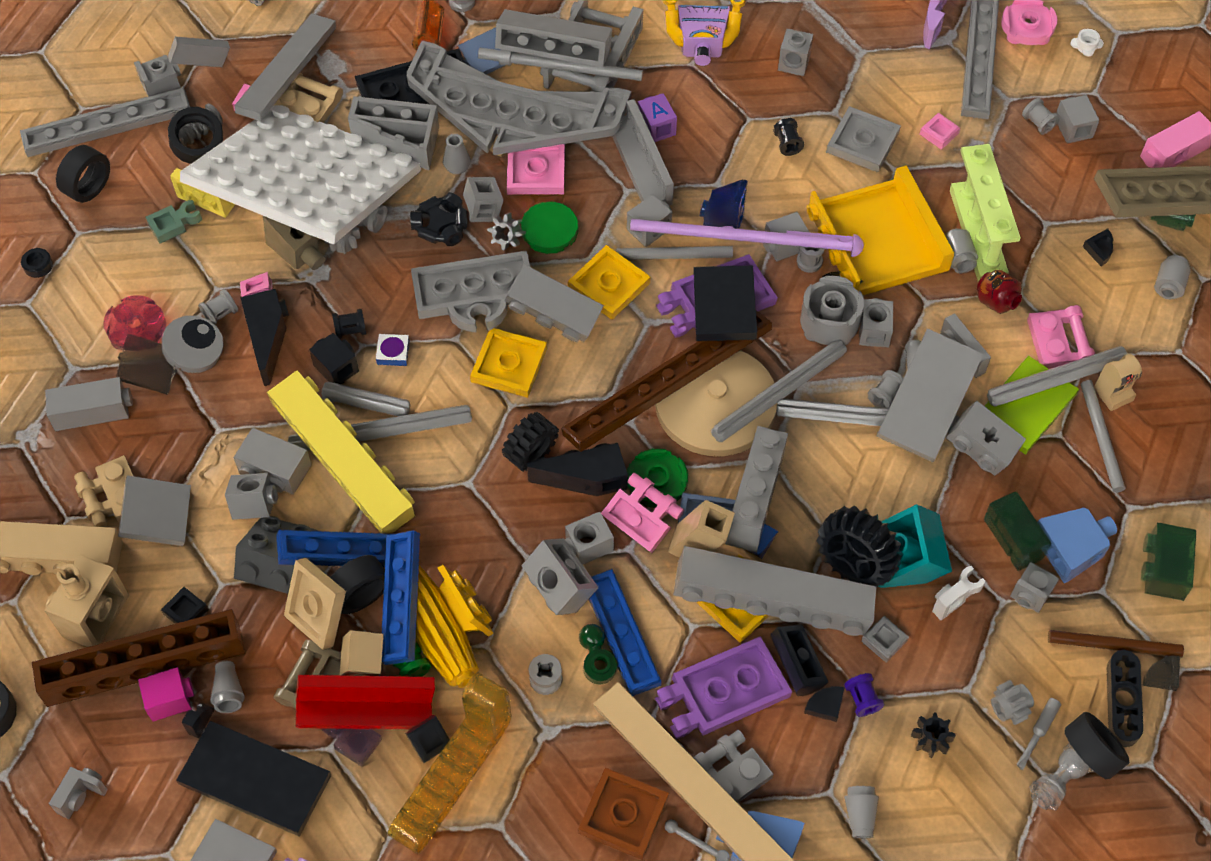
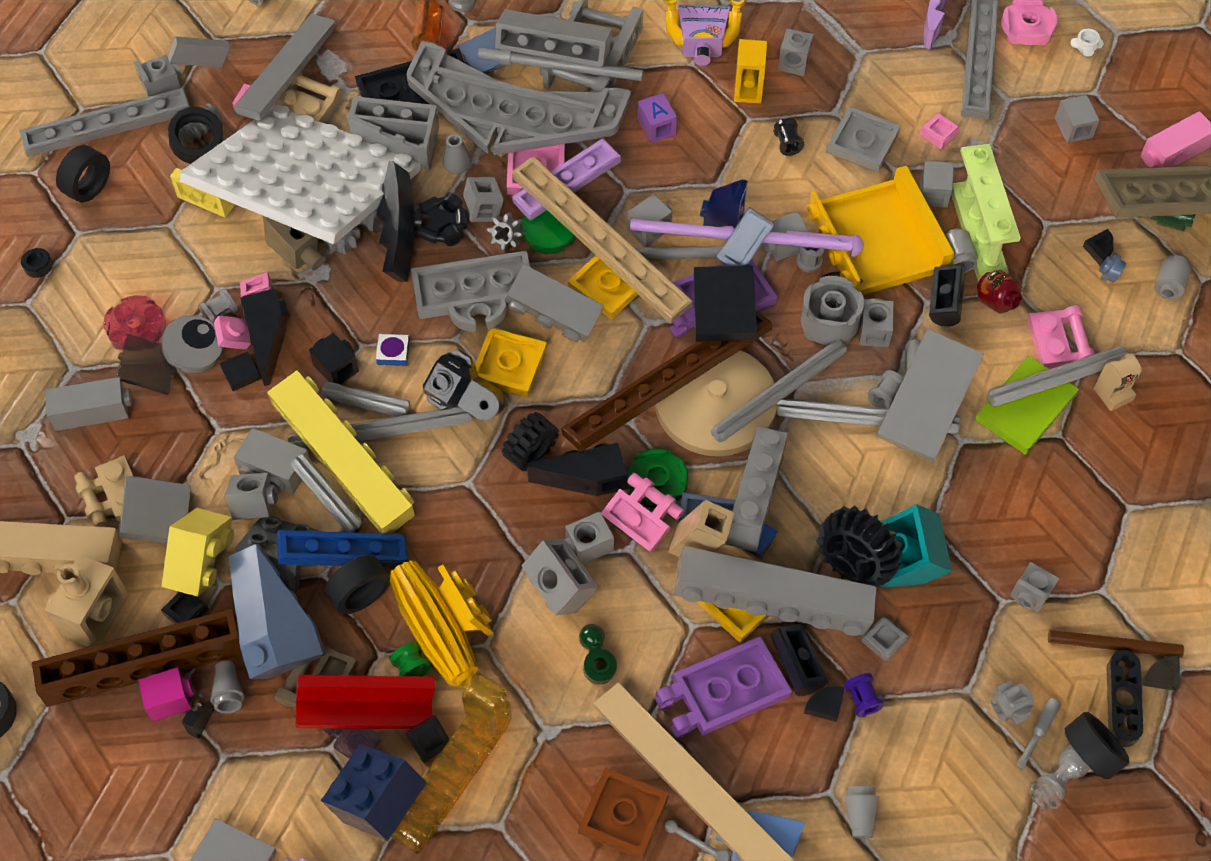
(71, 791): light grey bracket -> none
(170, 223): sand green plate -> none
(192, 550): none -> light yellow brick
(232, 332): none -> bright pink plate
(240, 371): none -> black tile
(254, 778): black tile -> none
(270, 622): none -> sand blue wedge
(314, 603): tan plate -> none
(326, 493): none -> light grey axle
(349, 323): black bush -> none
(361, 654): tan brick -> none
(373, 791): none -> dark blue brick
(398, 216): none -> black slope
(400, 597): blue tile -> none
(456, 383): none -> piece
(545, 682): light grey wheel -> none
(574, 174): none -> lavender tile
(602, 239): none -> tan tile
(623, 635): blue tile -> none
(642, 157): light grey fence -> none
(744, 772): light grey plate -> none
(745, 238): none -> tile
(750, 71): none -> yellow brick
(937, 183): none -> light grey brick
(940, 731): black gear -> none
(947, 295): none -> black brick
(952, 597): white plate -> none
(957, 331): light grey plate -> none
(985, 438): light grey brick -> none
(1017, 530): clear green brick -> none
(1040, 116): light grey bush -> none
(1076, 541): medium blue torso -> none
(1102, 436): light grey bar -> none
(1112, 268): none -> sand blue plate
(1169, 561): clear green brick -> none

